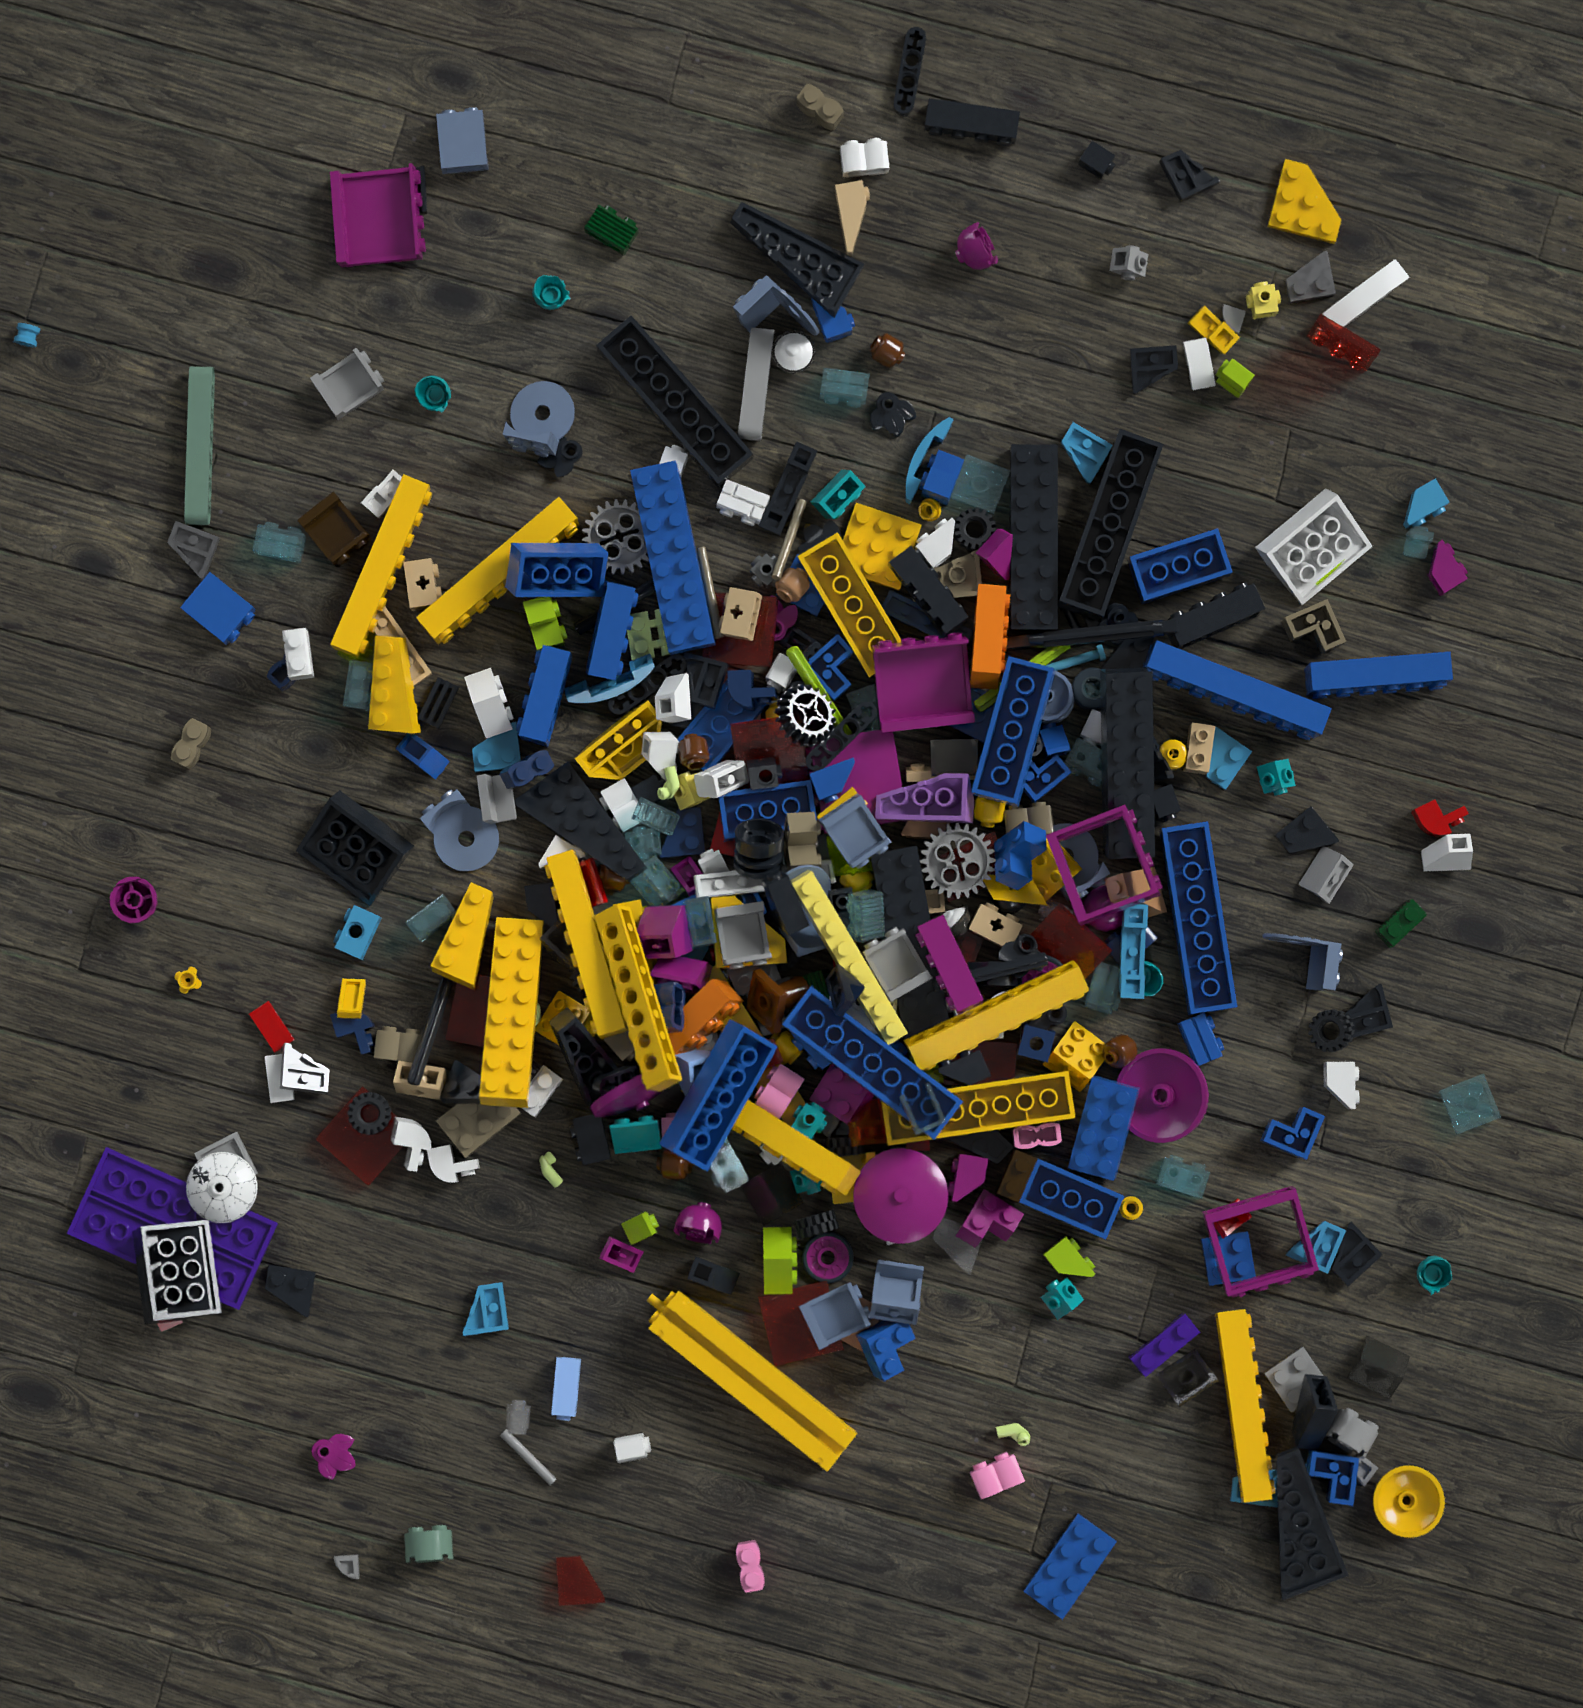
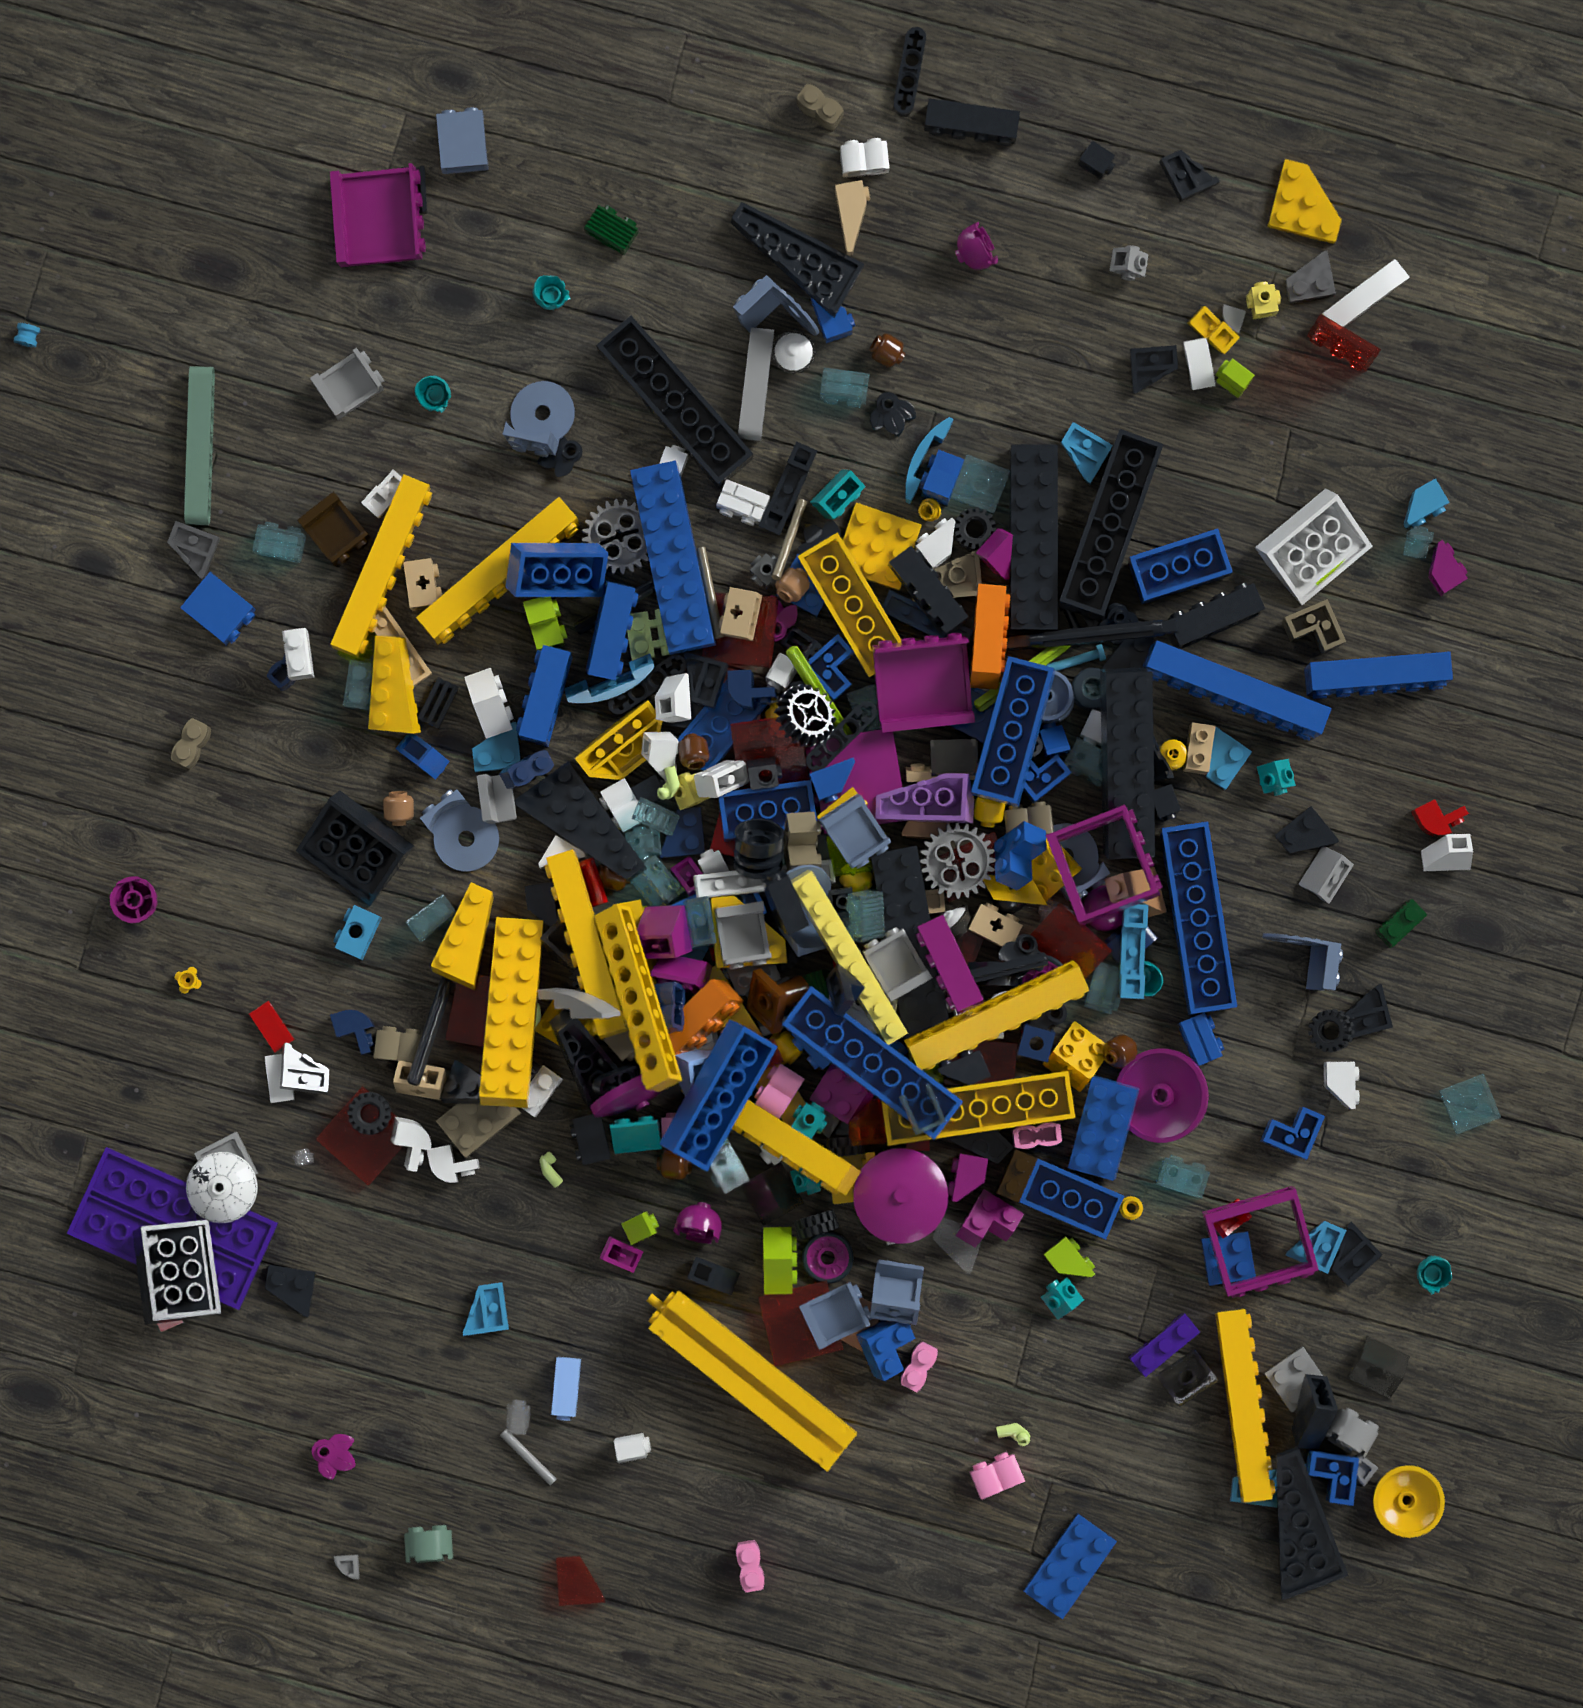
(303, 1157): none -> clear plate
(351, 998): yellow tile -> none
(398, 808): none -> medium nougat head
(580, 1003): none -> light grey slope
(915, 1372): none -> bright pink brick

